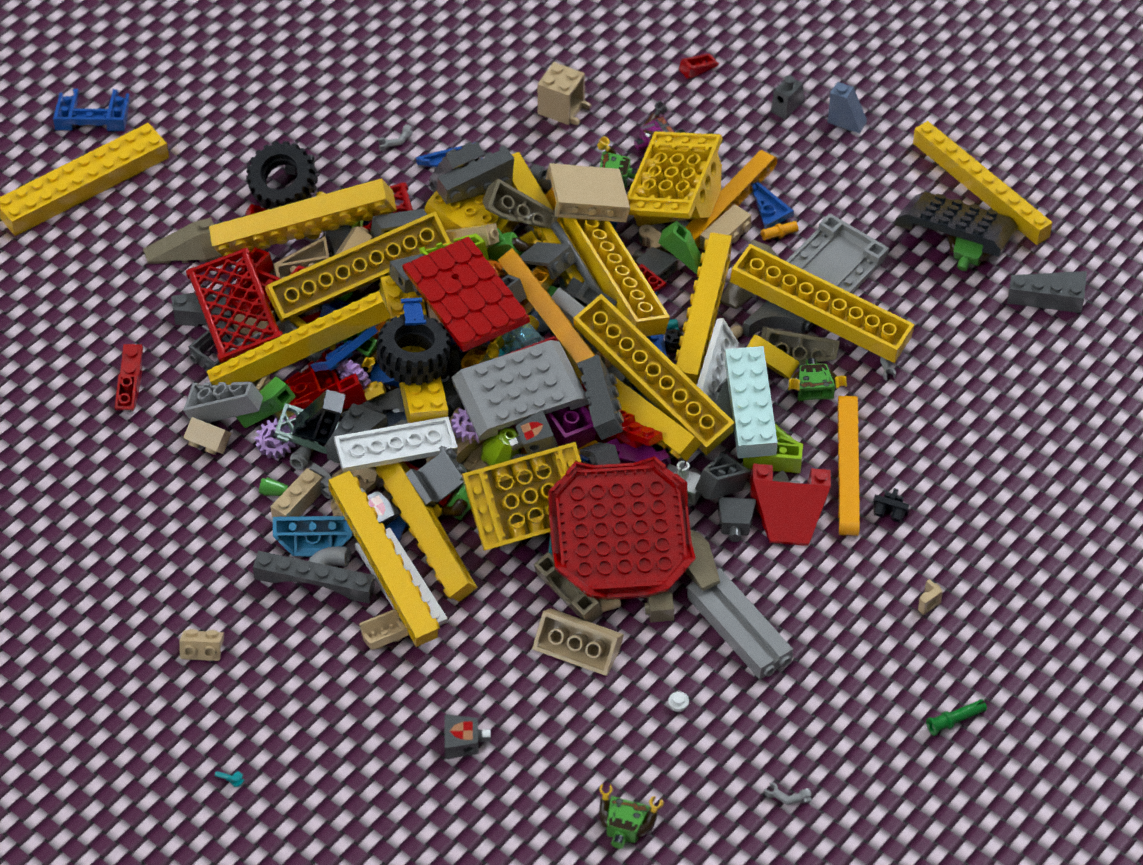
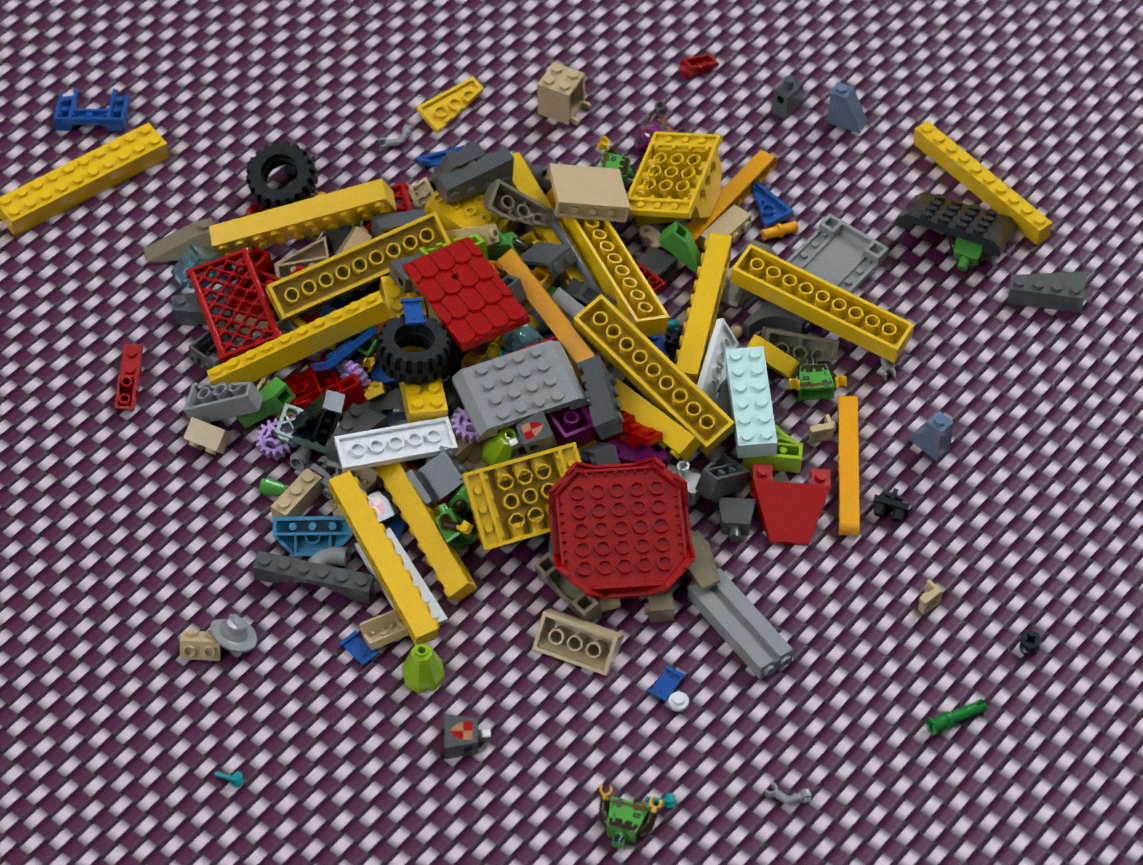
(191, 258): none -> clear light blue brick
(234, 634): none -> light grey hat
(330, 464): none -> light grey arm
(358, 648): none -> blue piece
(420, 193): none -> tan bracket
(423, 669): none -> lime cone
(448, 105): none -> yellow wing
(455, 527): none -> torso
(666, 683): none -> blue piece
(668, 800): none -> teal hand
(822, 432): none -> tan bracket
(934, 436): none -> sand blue slope
(1029, 648): none -> black wheel

